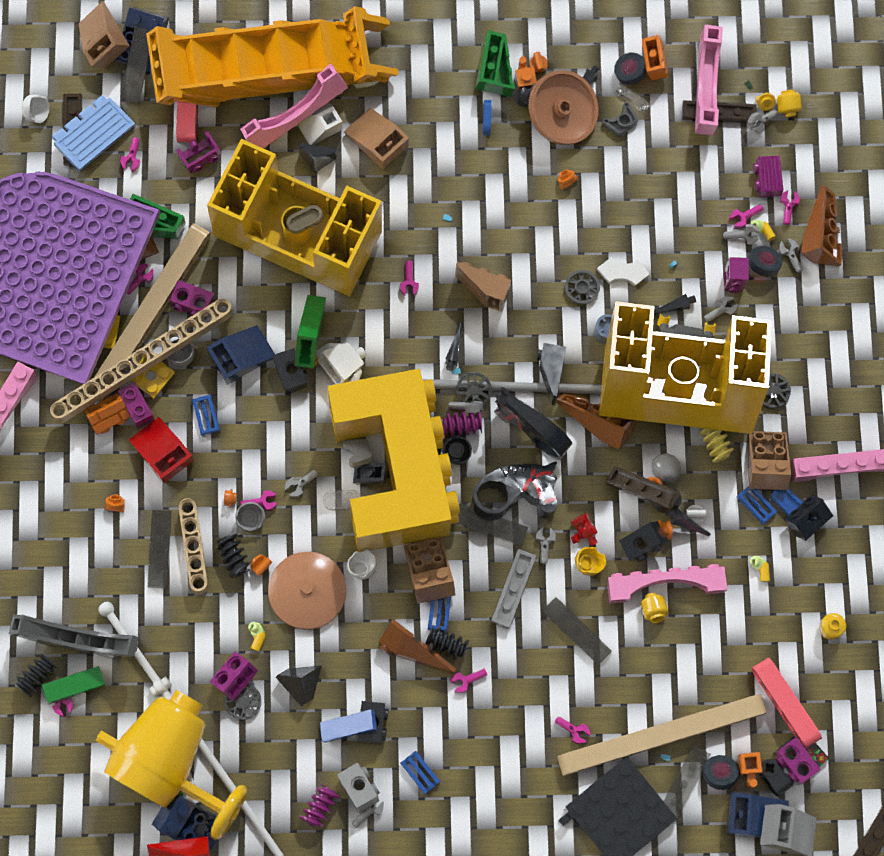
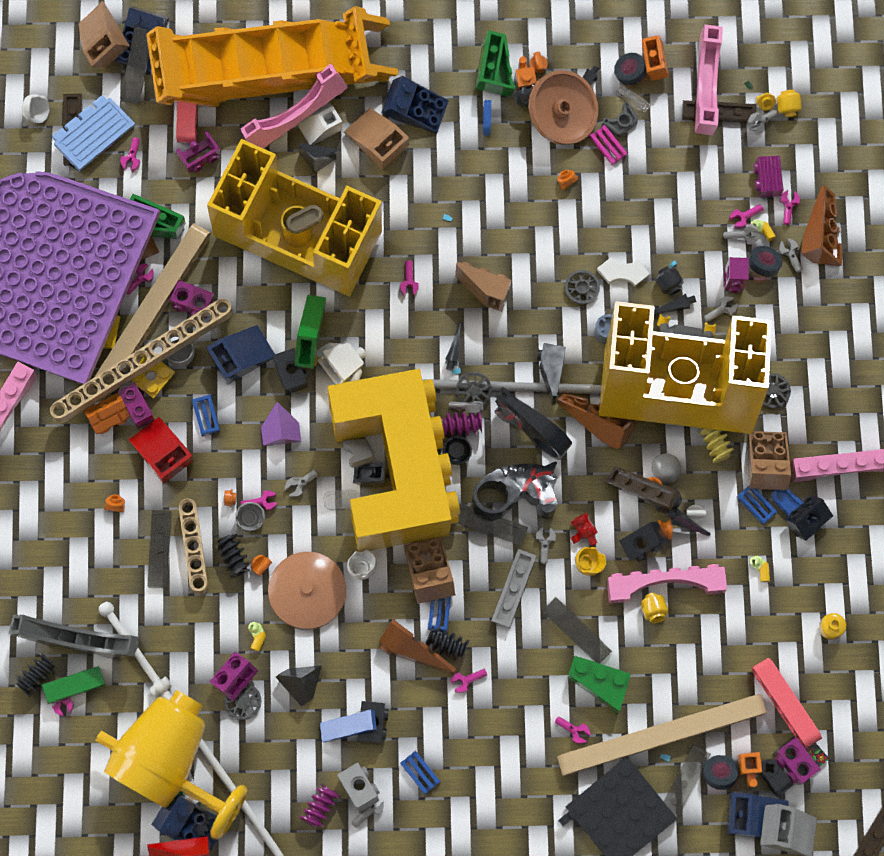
(280, 427): none -> medium lavender slope
(414, 105): none -> dark blue slope
(600, 681): none -> green wedge
(604, 129): none -> dark pink tile
(669, 281): none -> black head

